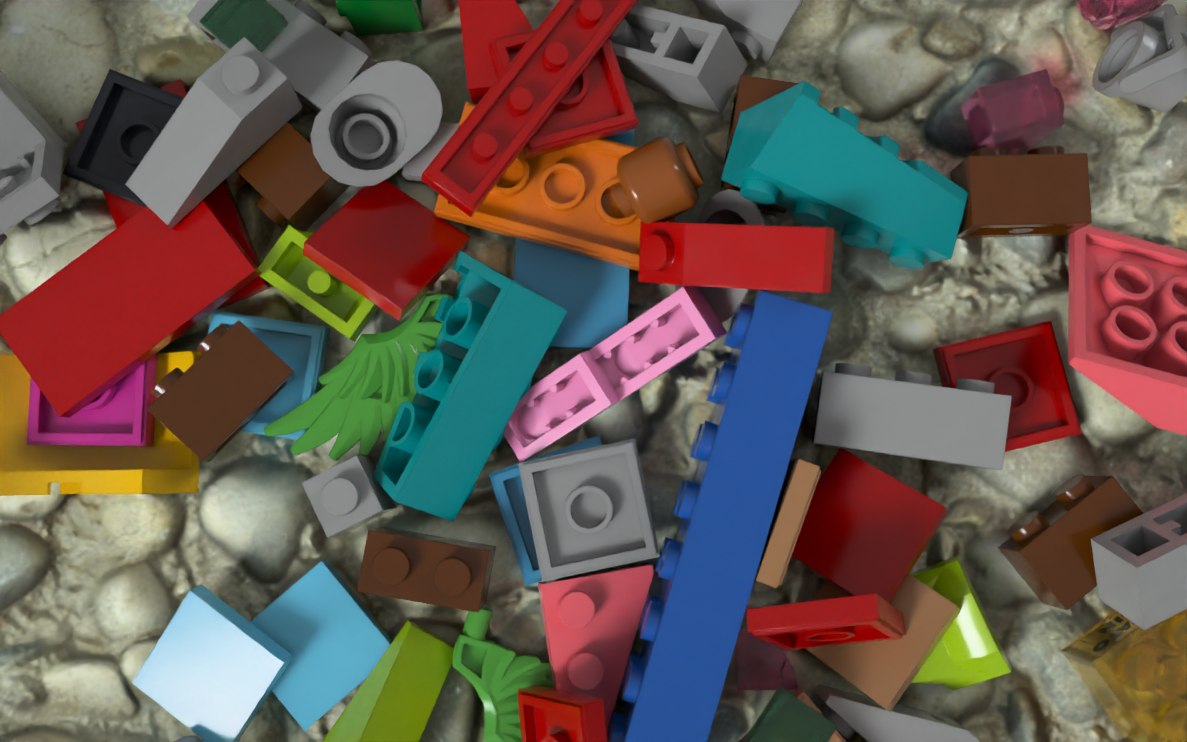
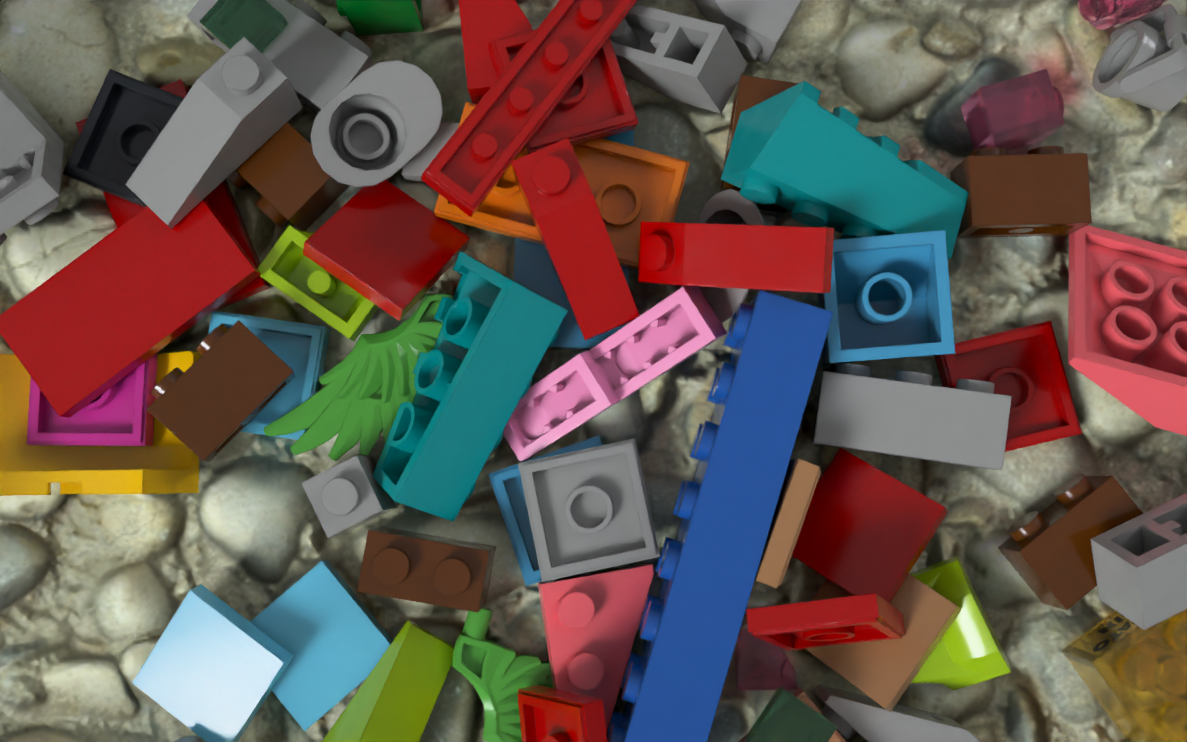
(575, 238): none -> red slope
(657, 181): dark orange head -> none
(889, 298): none -> dark azure slope

